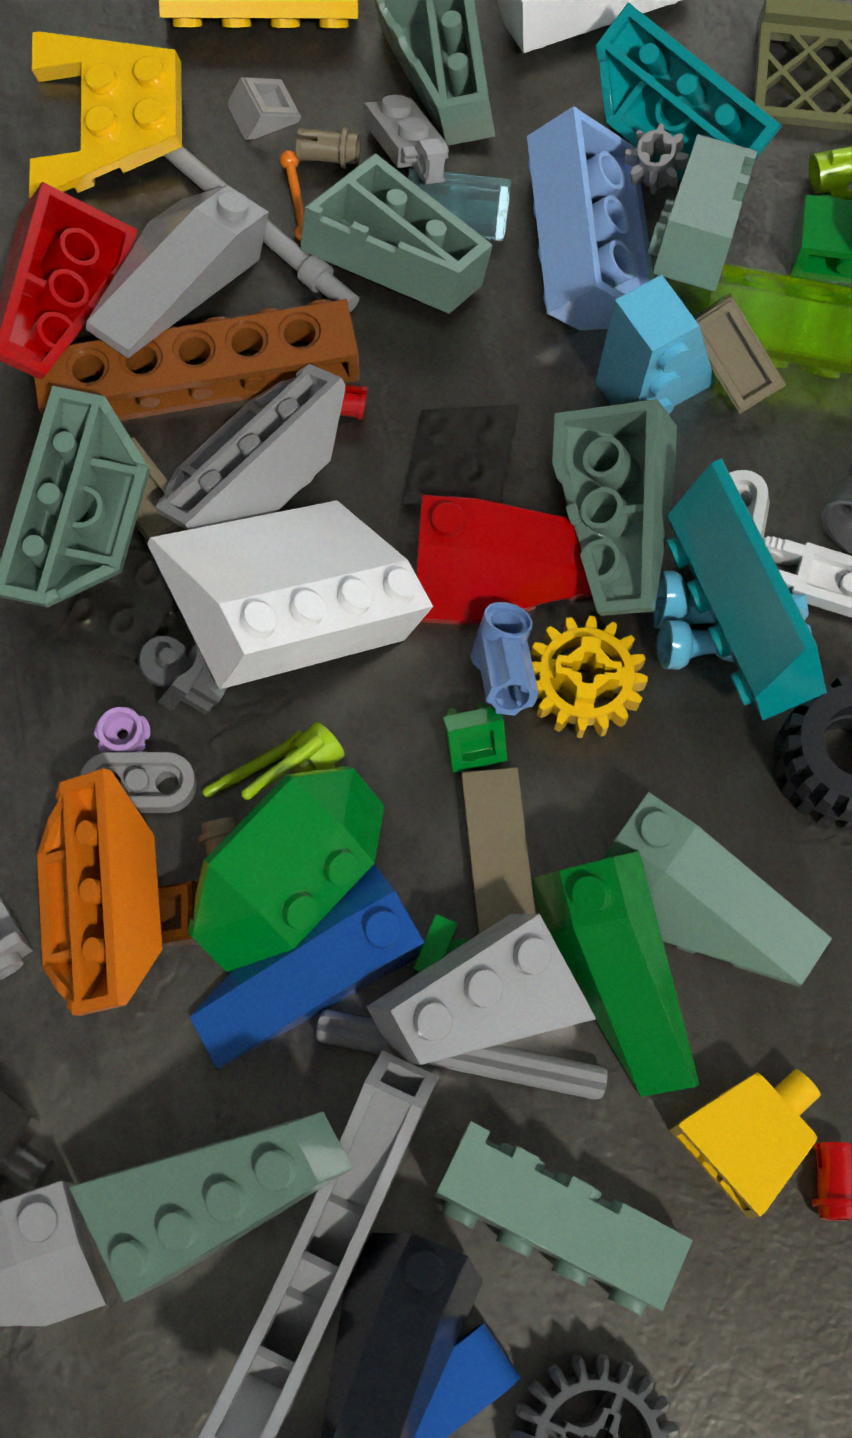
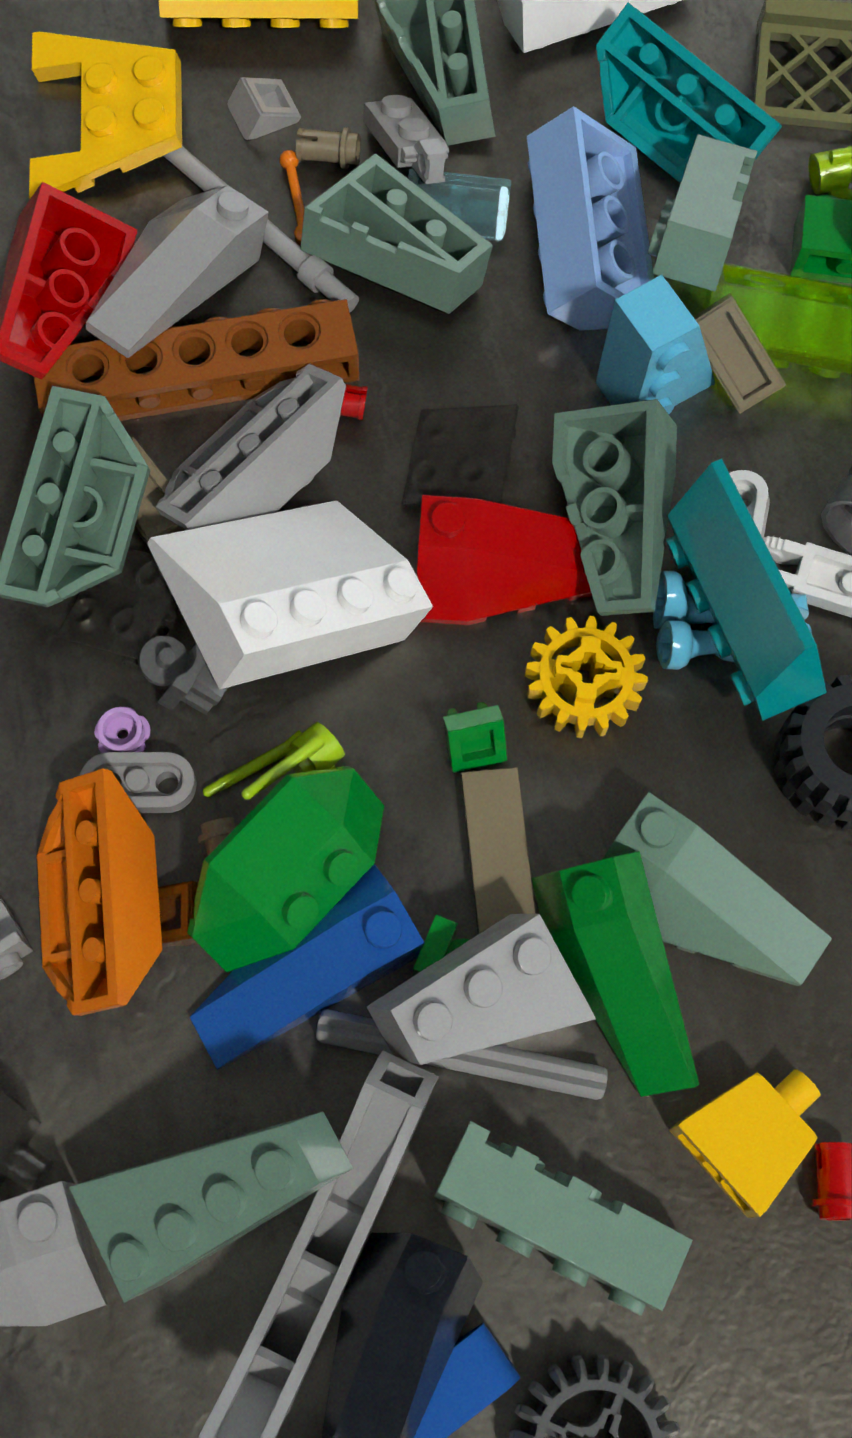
(505, 658): medium blue piece -> none
(656, 144): light grey gear -> none

